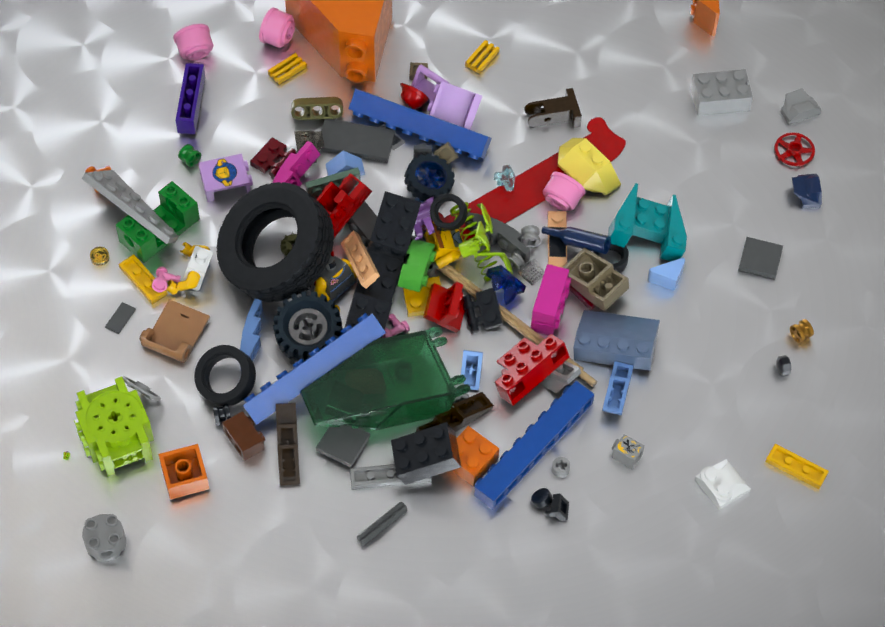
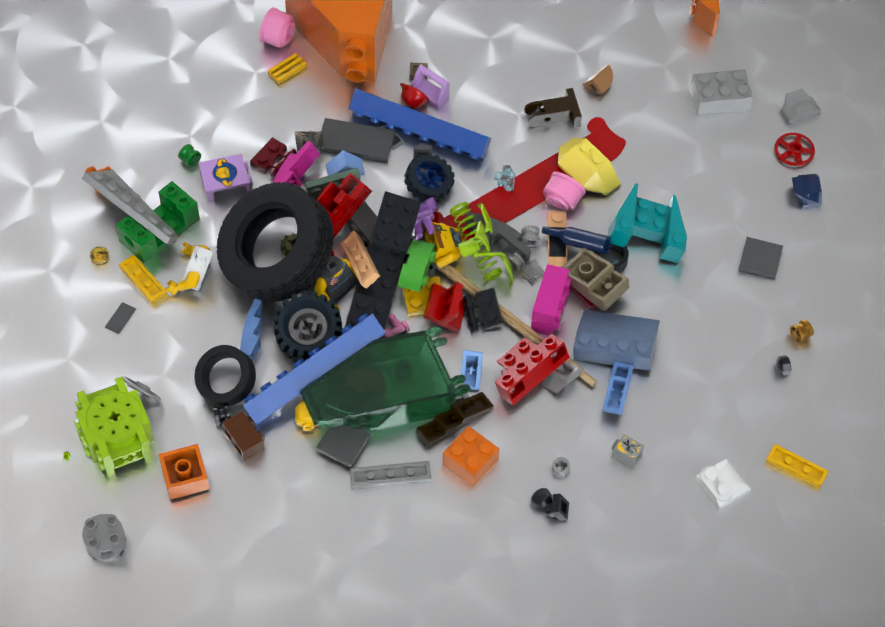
(160, 282): bright pink piece -> none
(175, 331): medium nougat door -> none
(190, 98): dark purple brick -> none
(194, 41): bright pink wheel -> none
(287, 444): dark brown slope -> none
(303, 417): none -> yellow head
(309, 113): olive beam -> none
(382, 523): dark grey axle -> none
(426, 453): black brick -> none
(434, 208): black tyre -> none
(446, 152): dark tan tile -> none
(454, 104): lavender panel -> none
(481, 49): yellow tile -> none
(503, 279): clear blue tile -> none
(533, 445): blue brick -> none
(600, 80): none -> medium nougat brick
(667, 274): light blue slope -> none

